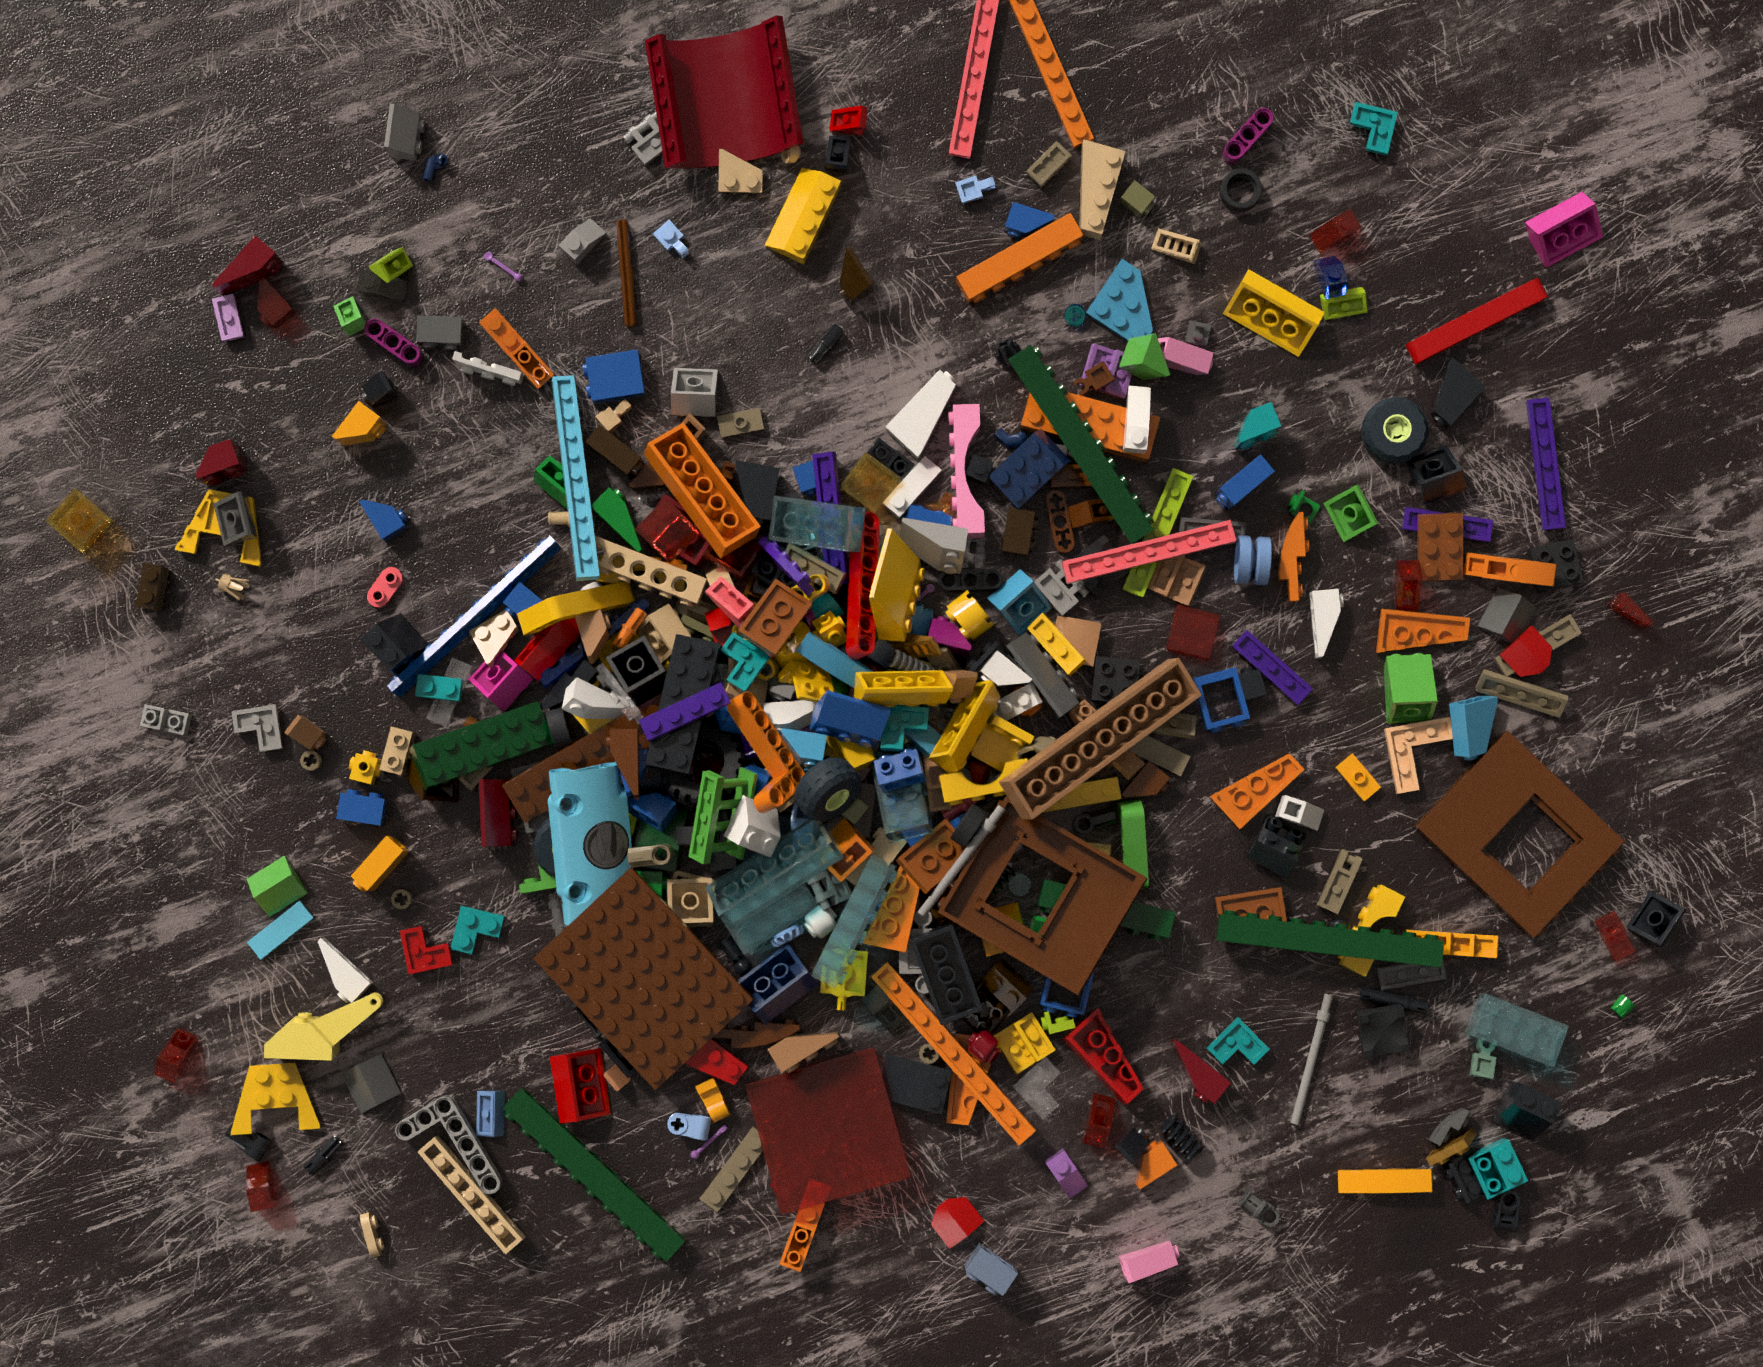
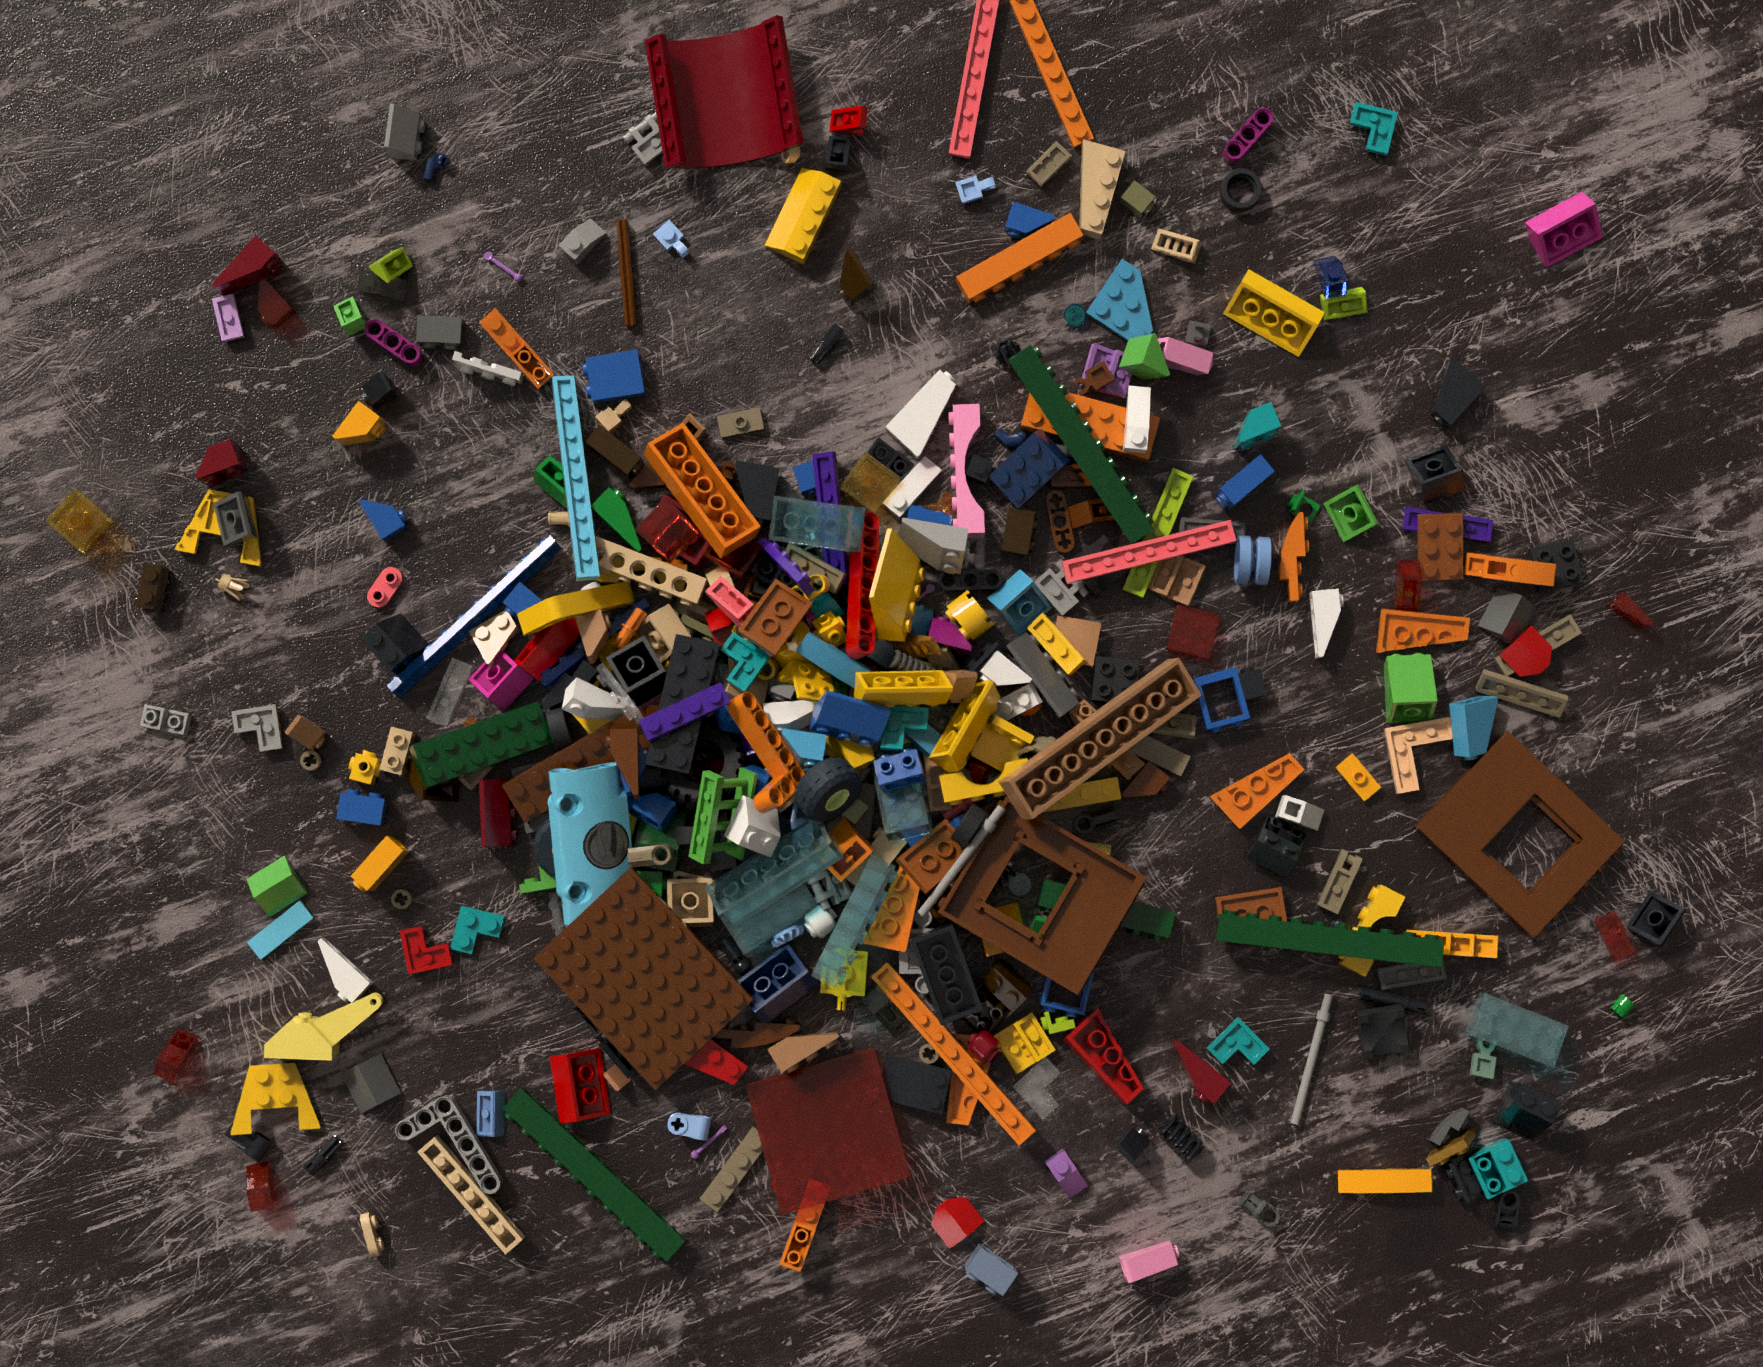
(439, 687): teal plate -> none
(694, 392): light grey slope -> none
(713, 1099): light orange leg -> none
(738, 175): tan wing -> none
(1099, 1120): clear red slope -> none
(1134, 836): bright green beam -> none
(1154, 1163): orange slope -> none
(1272, 667): dark purple plate -> none
(1335, 231): clear red slope -> none
(1394, 430): black wheel -> none
(1476, 321): red beam -> none
(1545, 464): dark purple plate -> none

